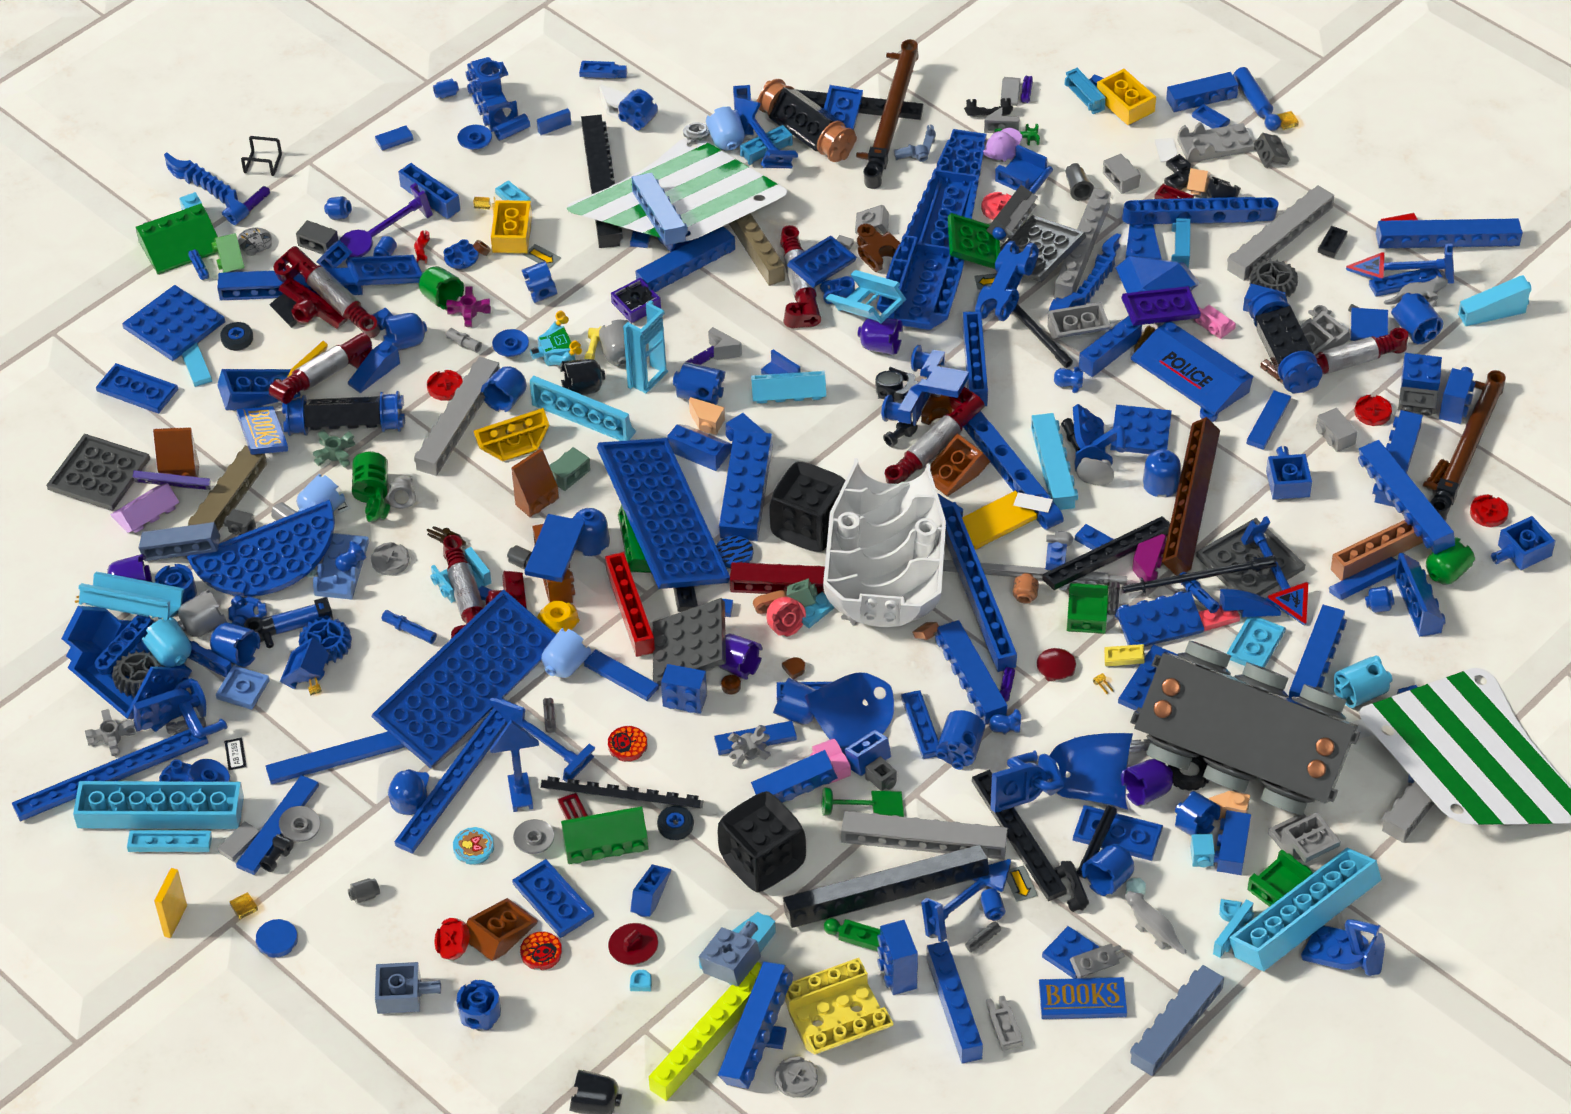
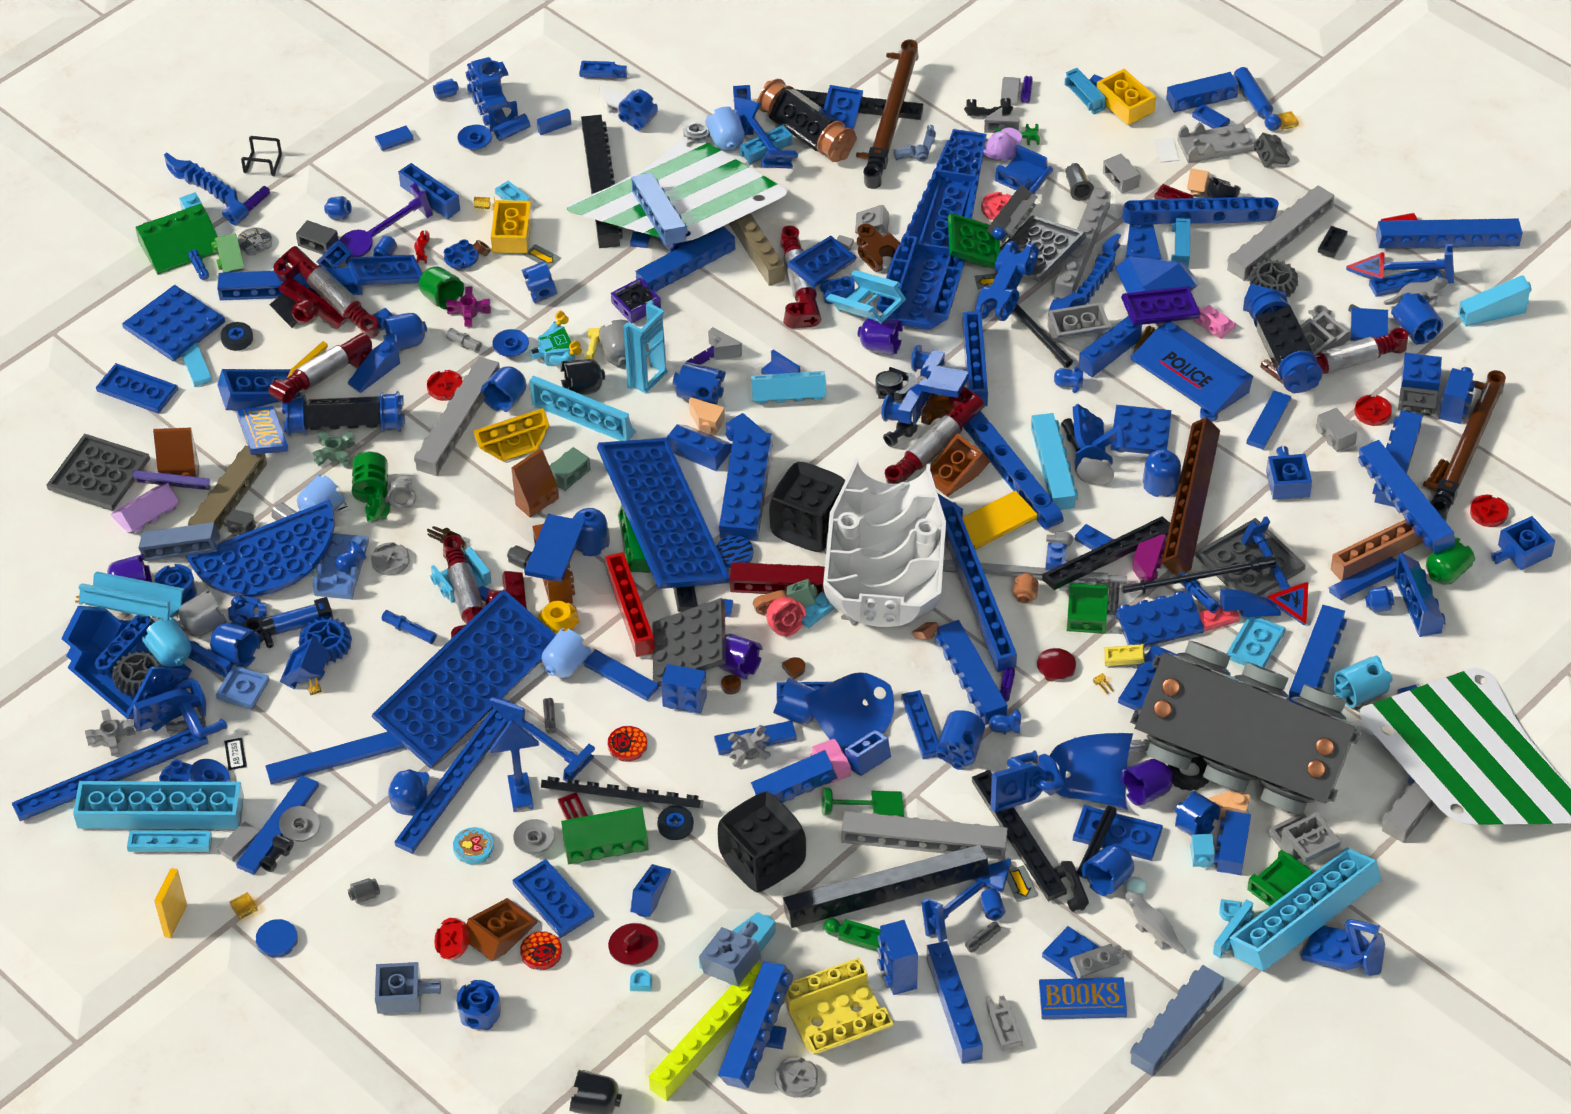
(881, 774): dark grey brick -> none
(1033, 502): white sticker -> none
(1181, 170): black tile -> none

